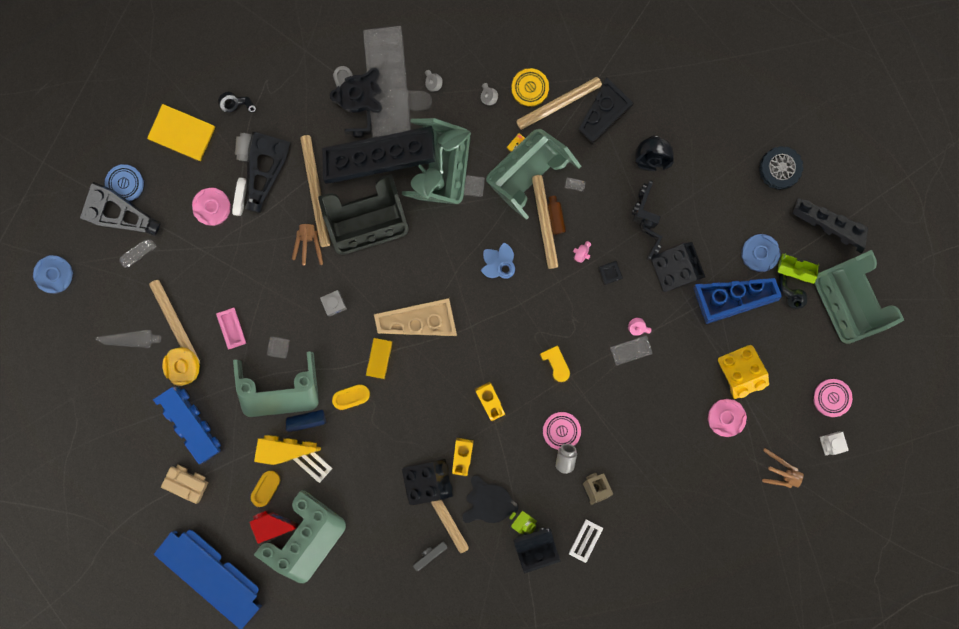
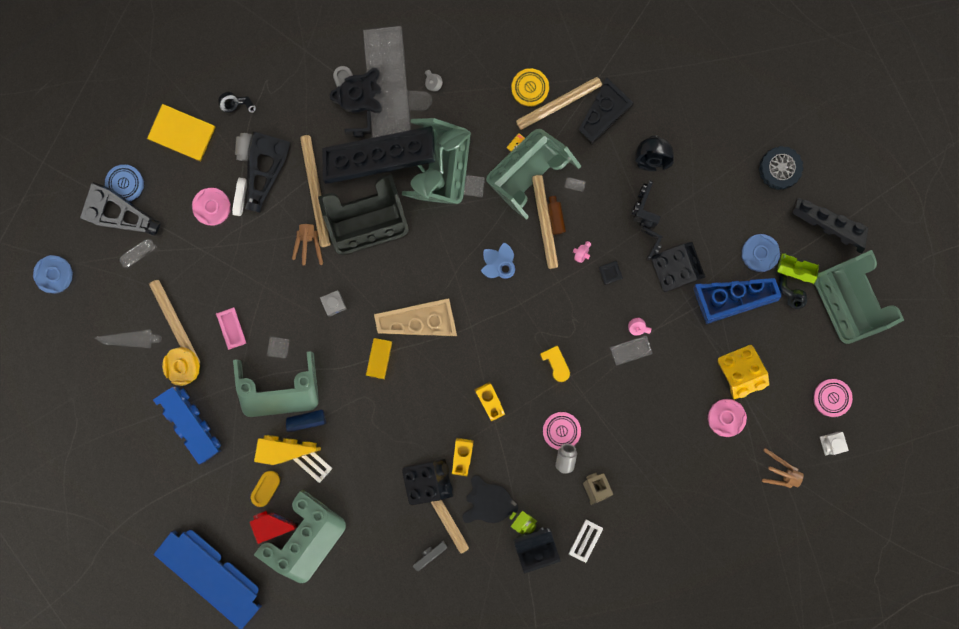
(185, 484): tan brick -> none
(351, 397): yellow tile -> none
(489, 95): light grey piece -> none

